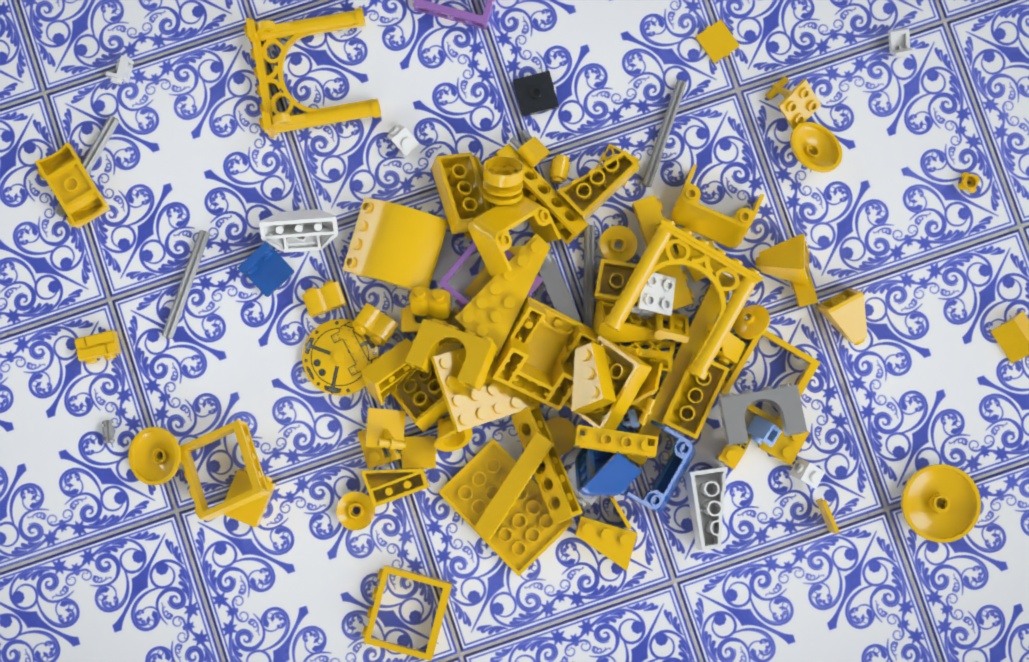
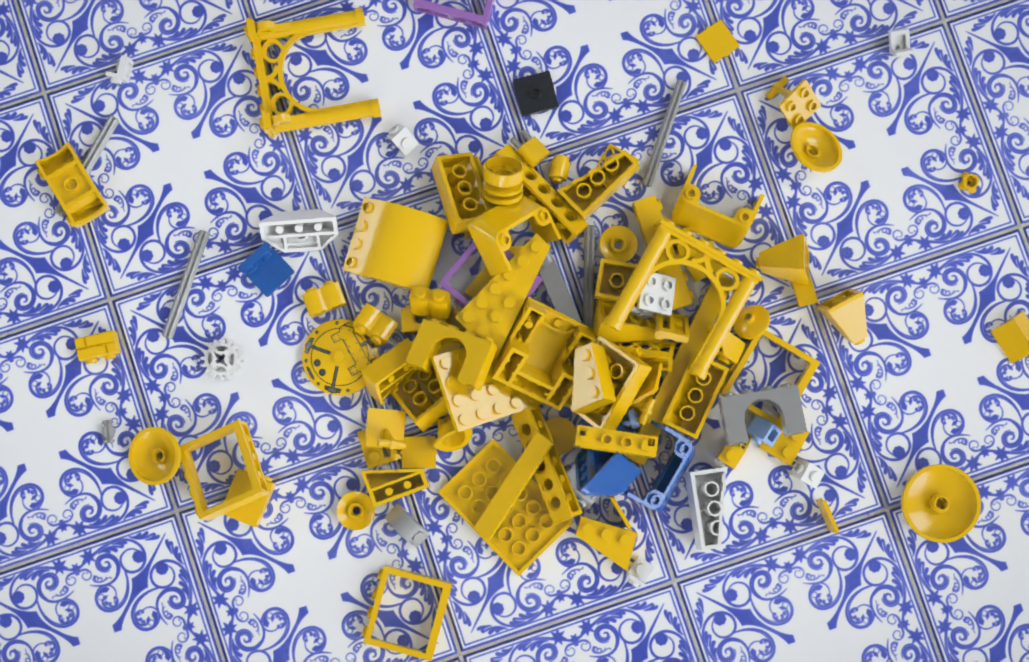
(216, 364): none -> white gear
(406, 525): none -> light grey brick
(639, 572): none -> white bracket

